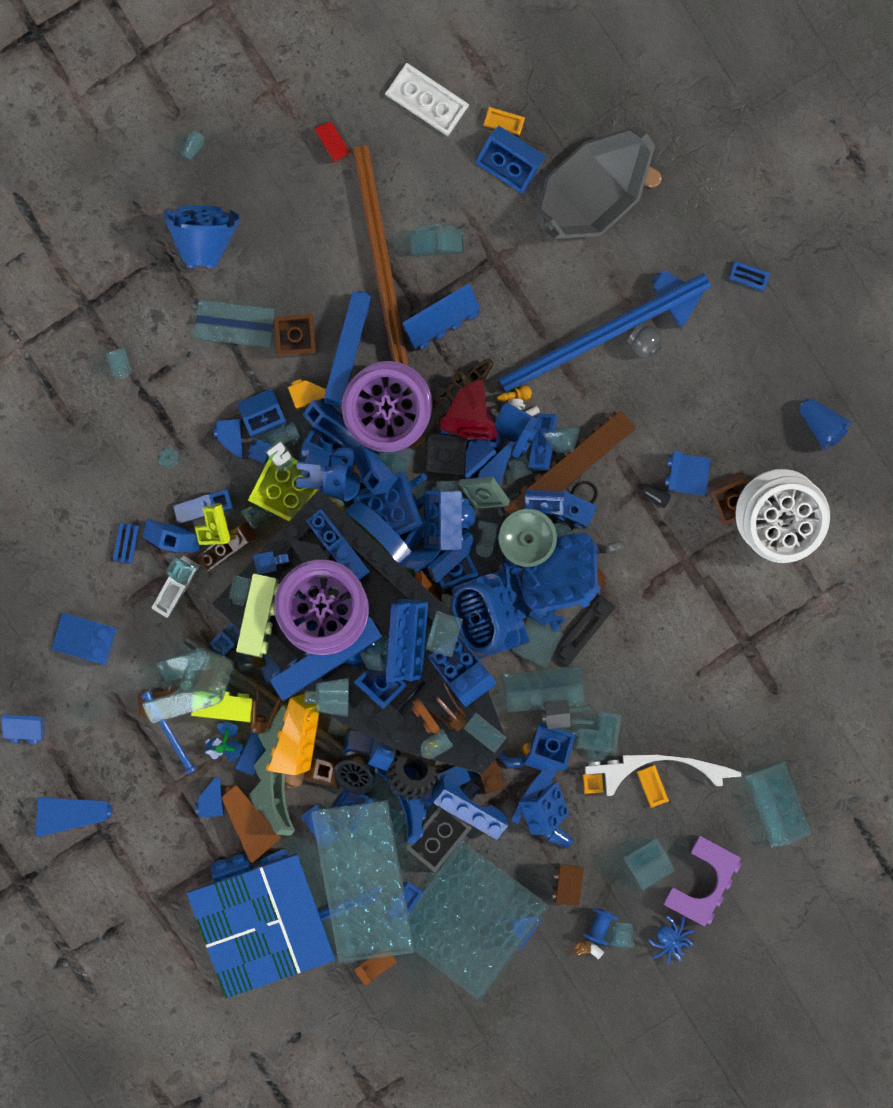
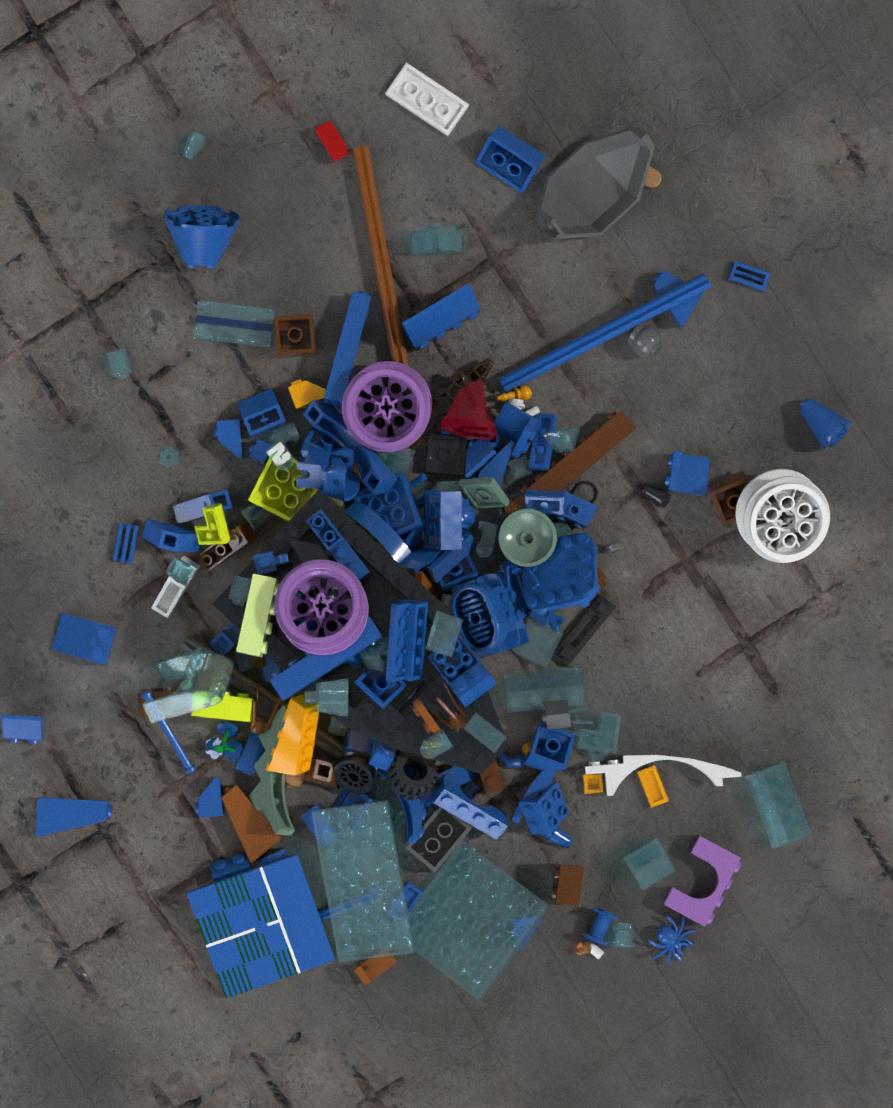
(508, 121): light orange tile -> none

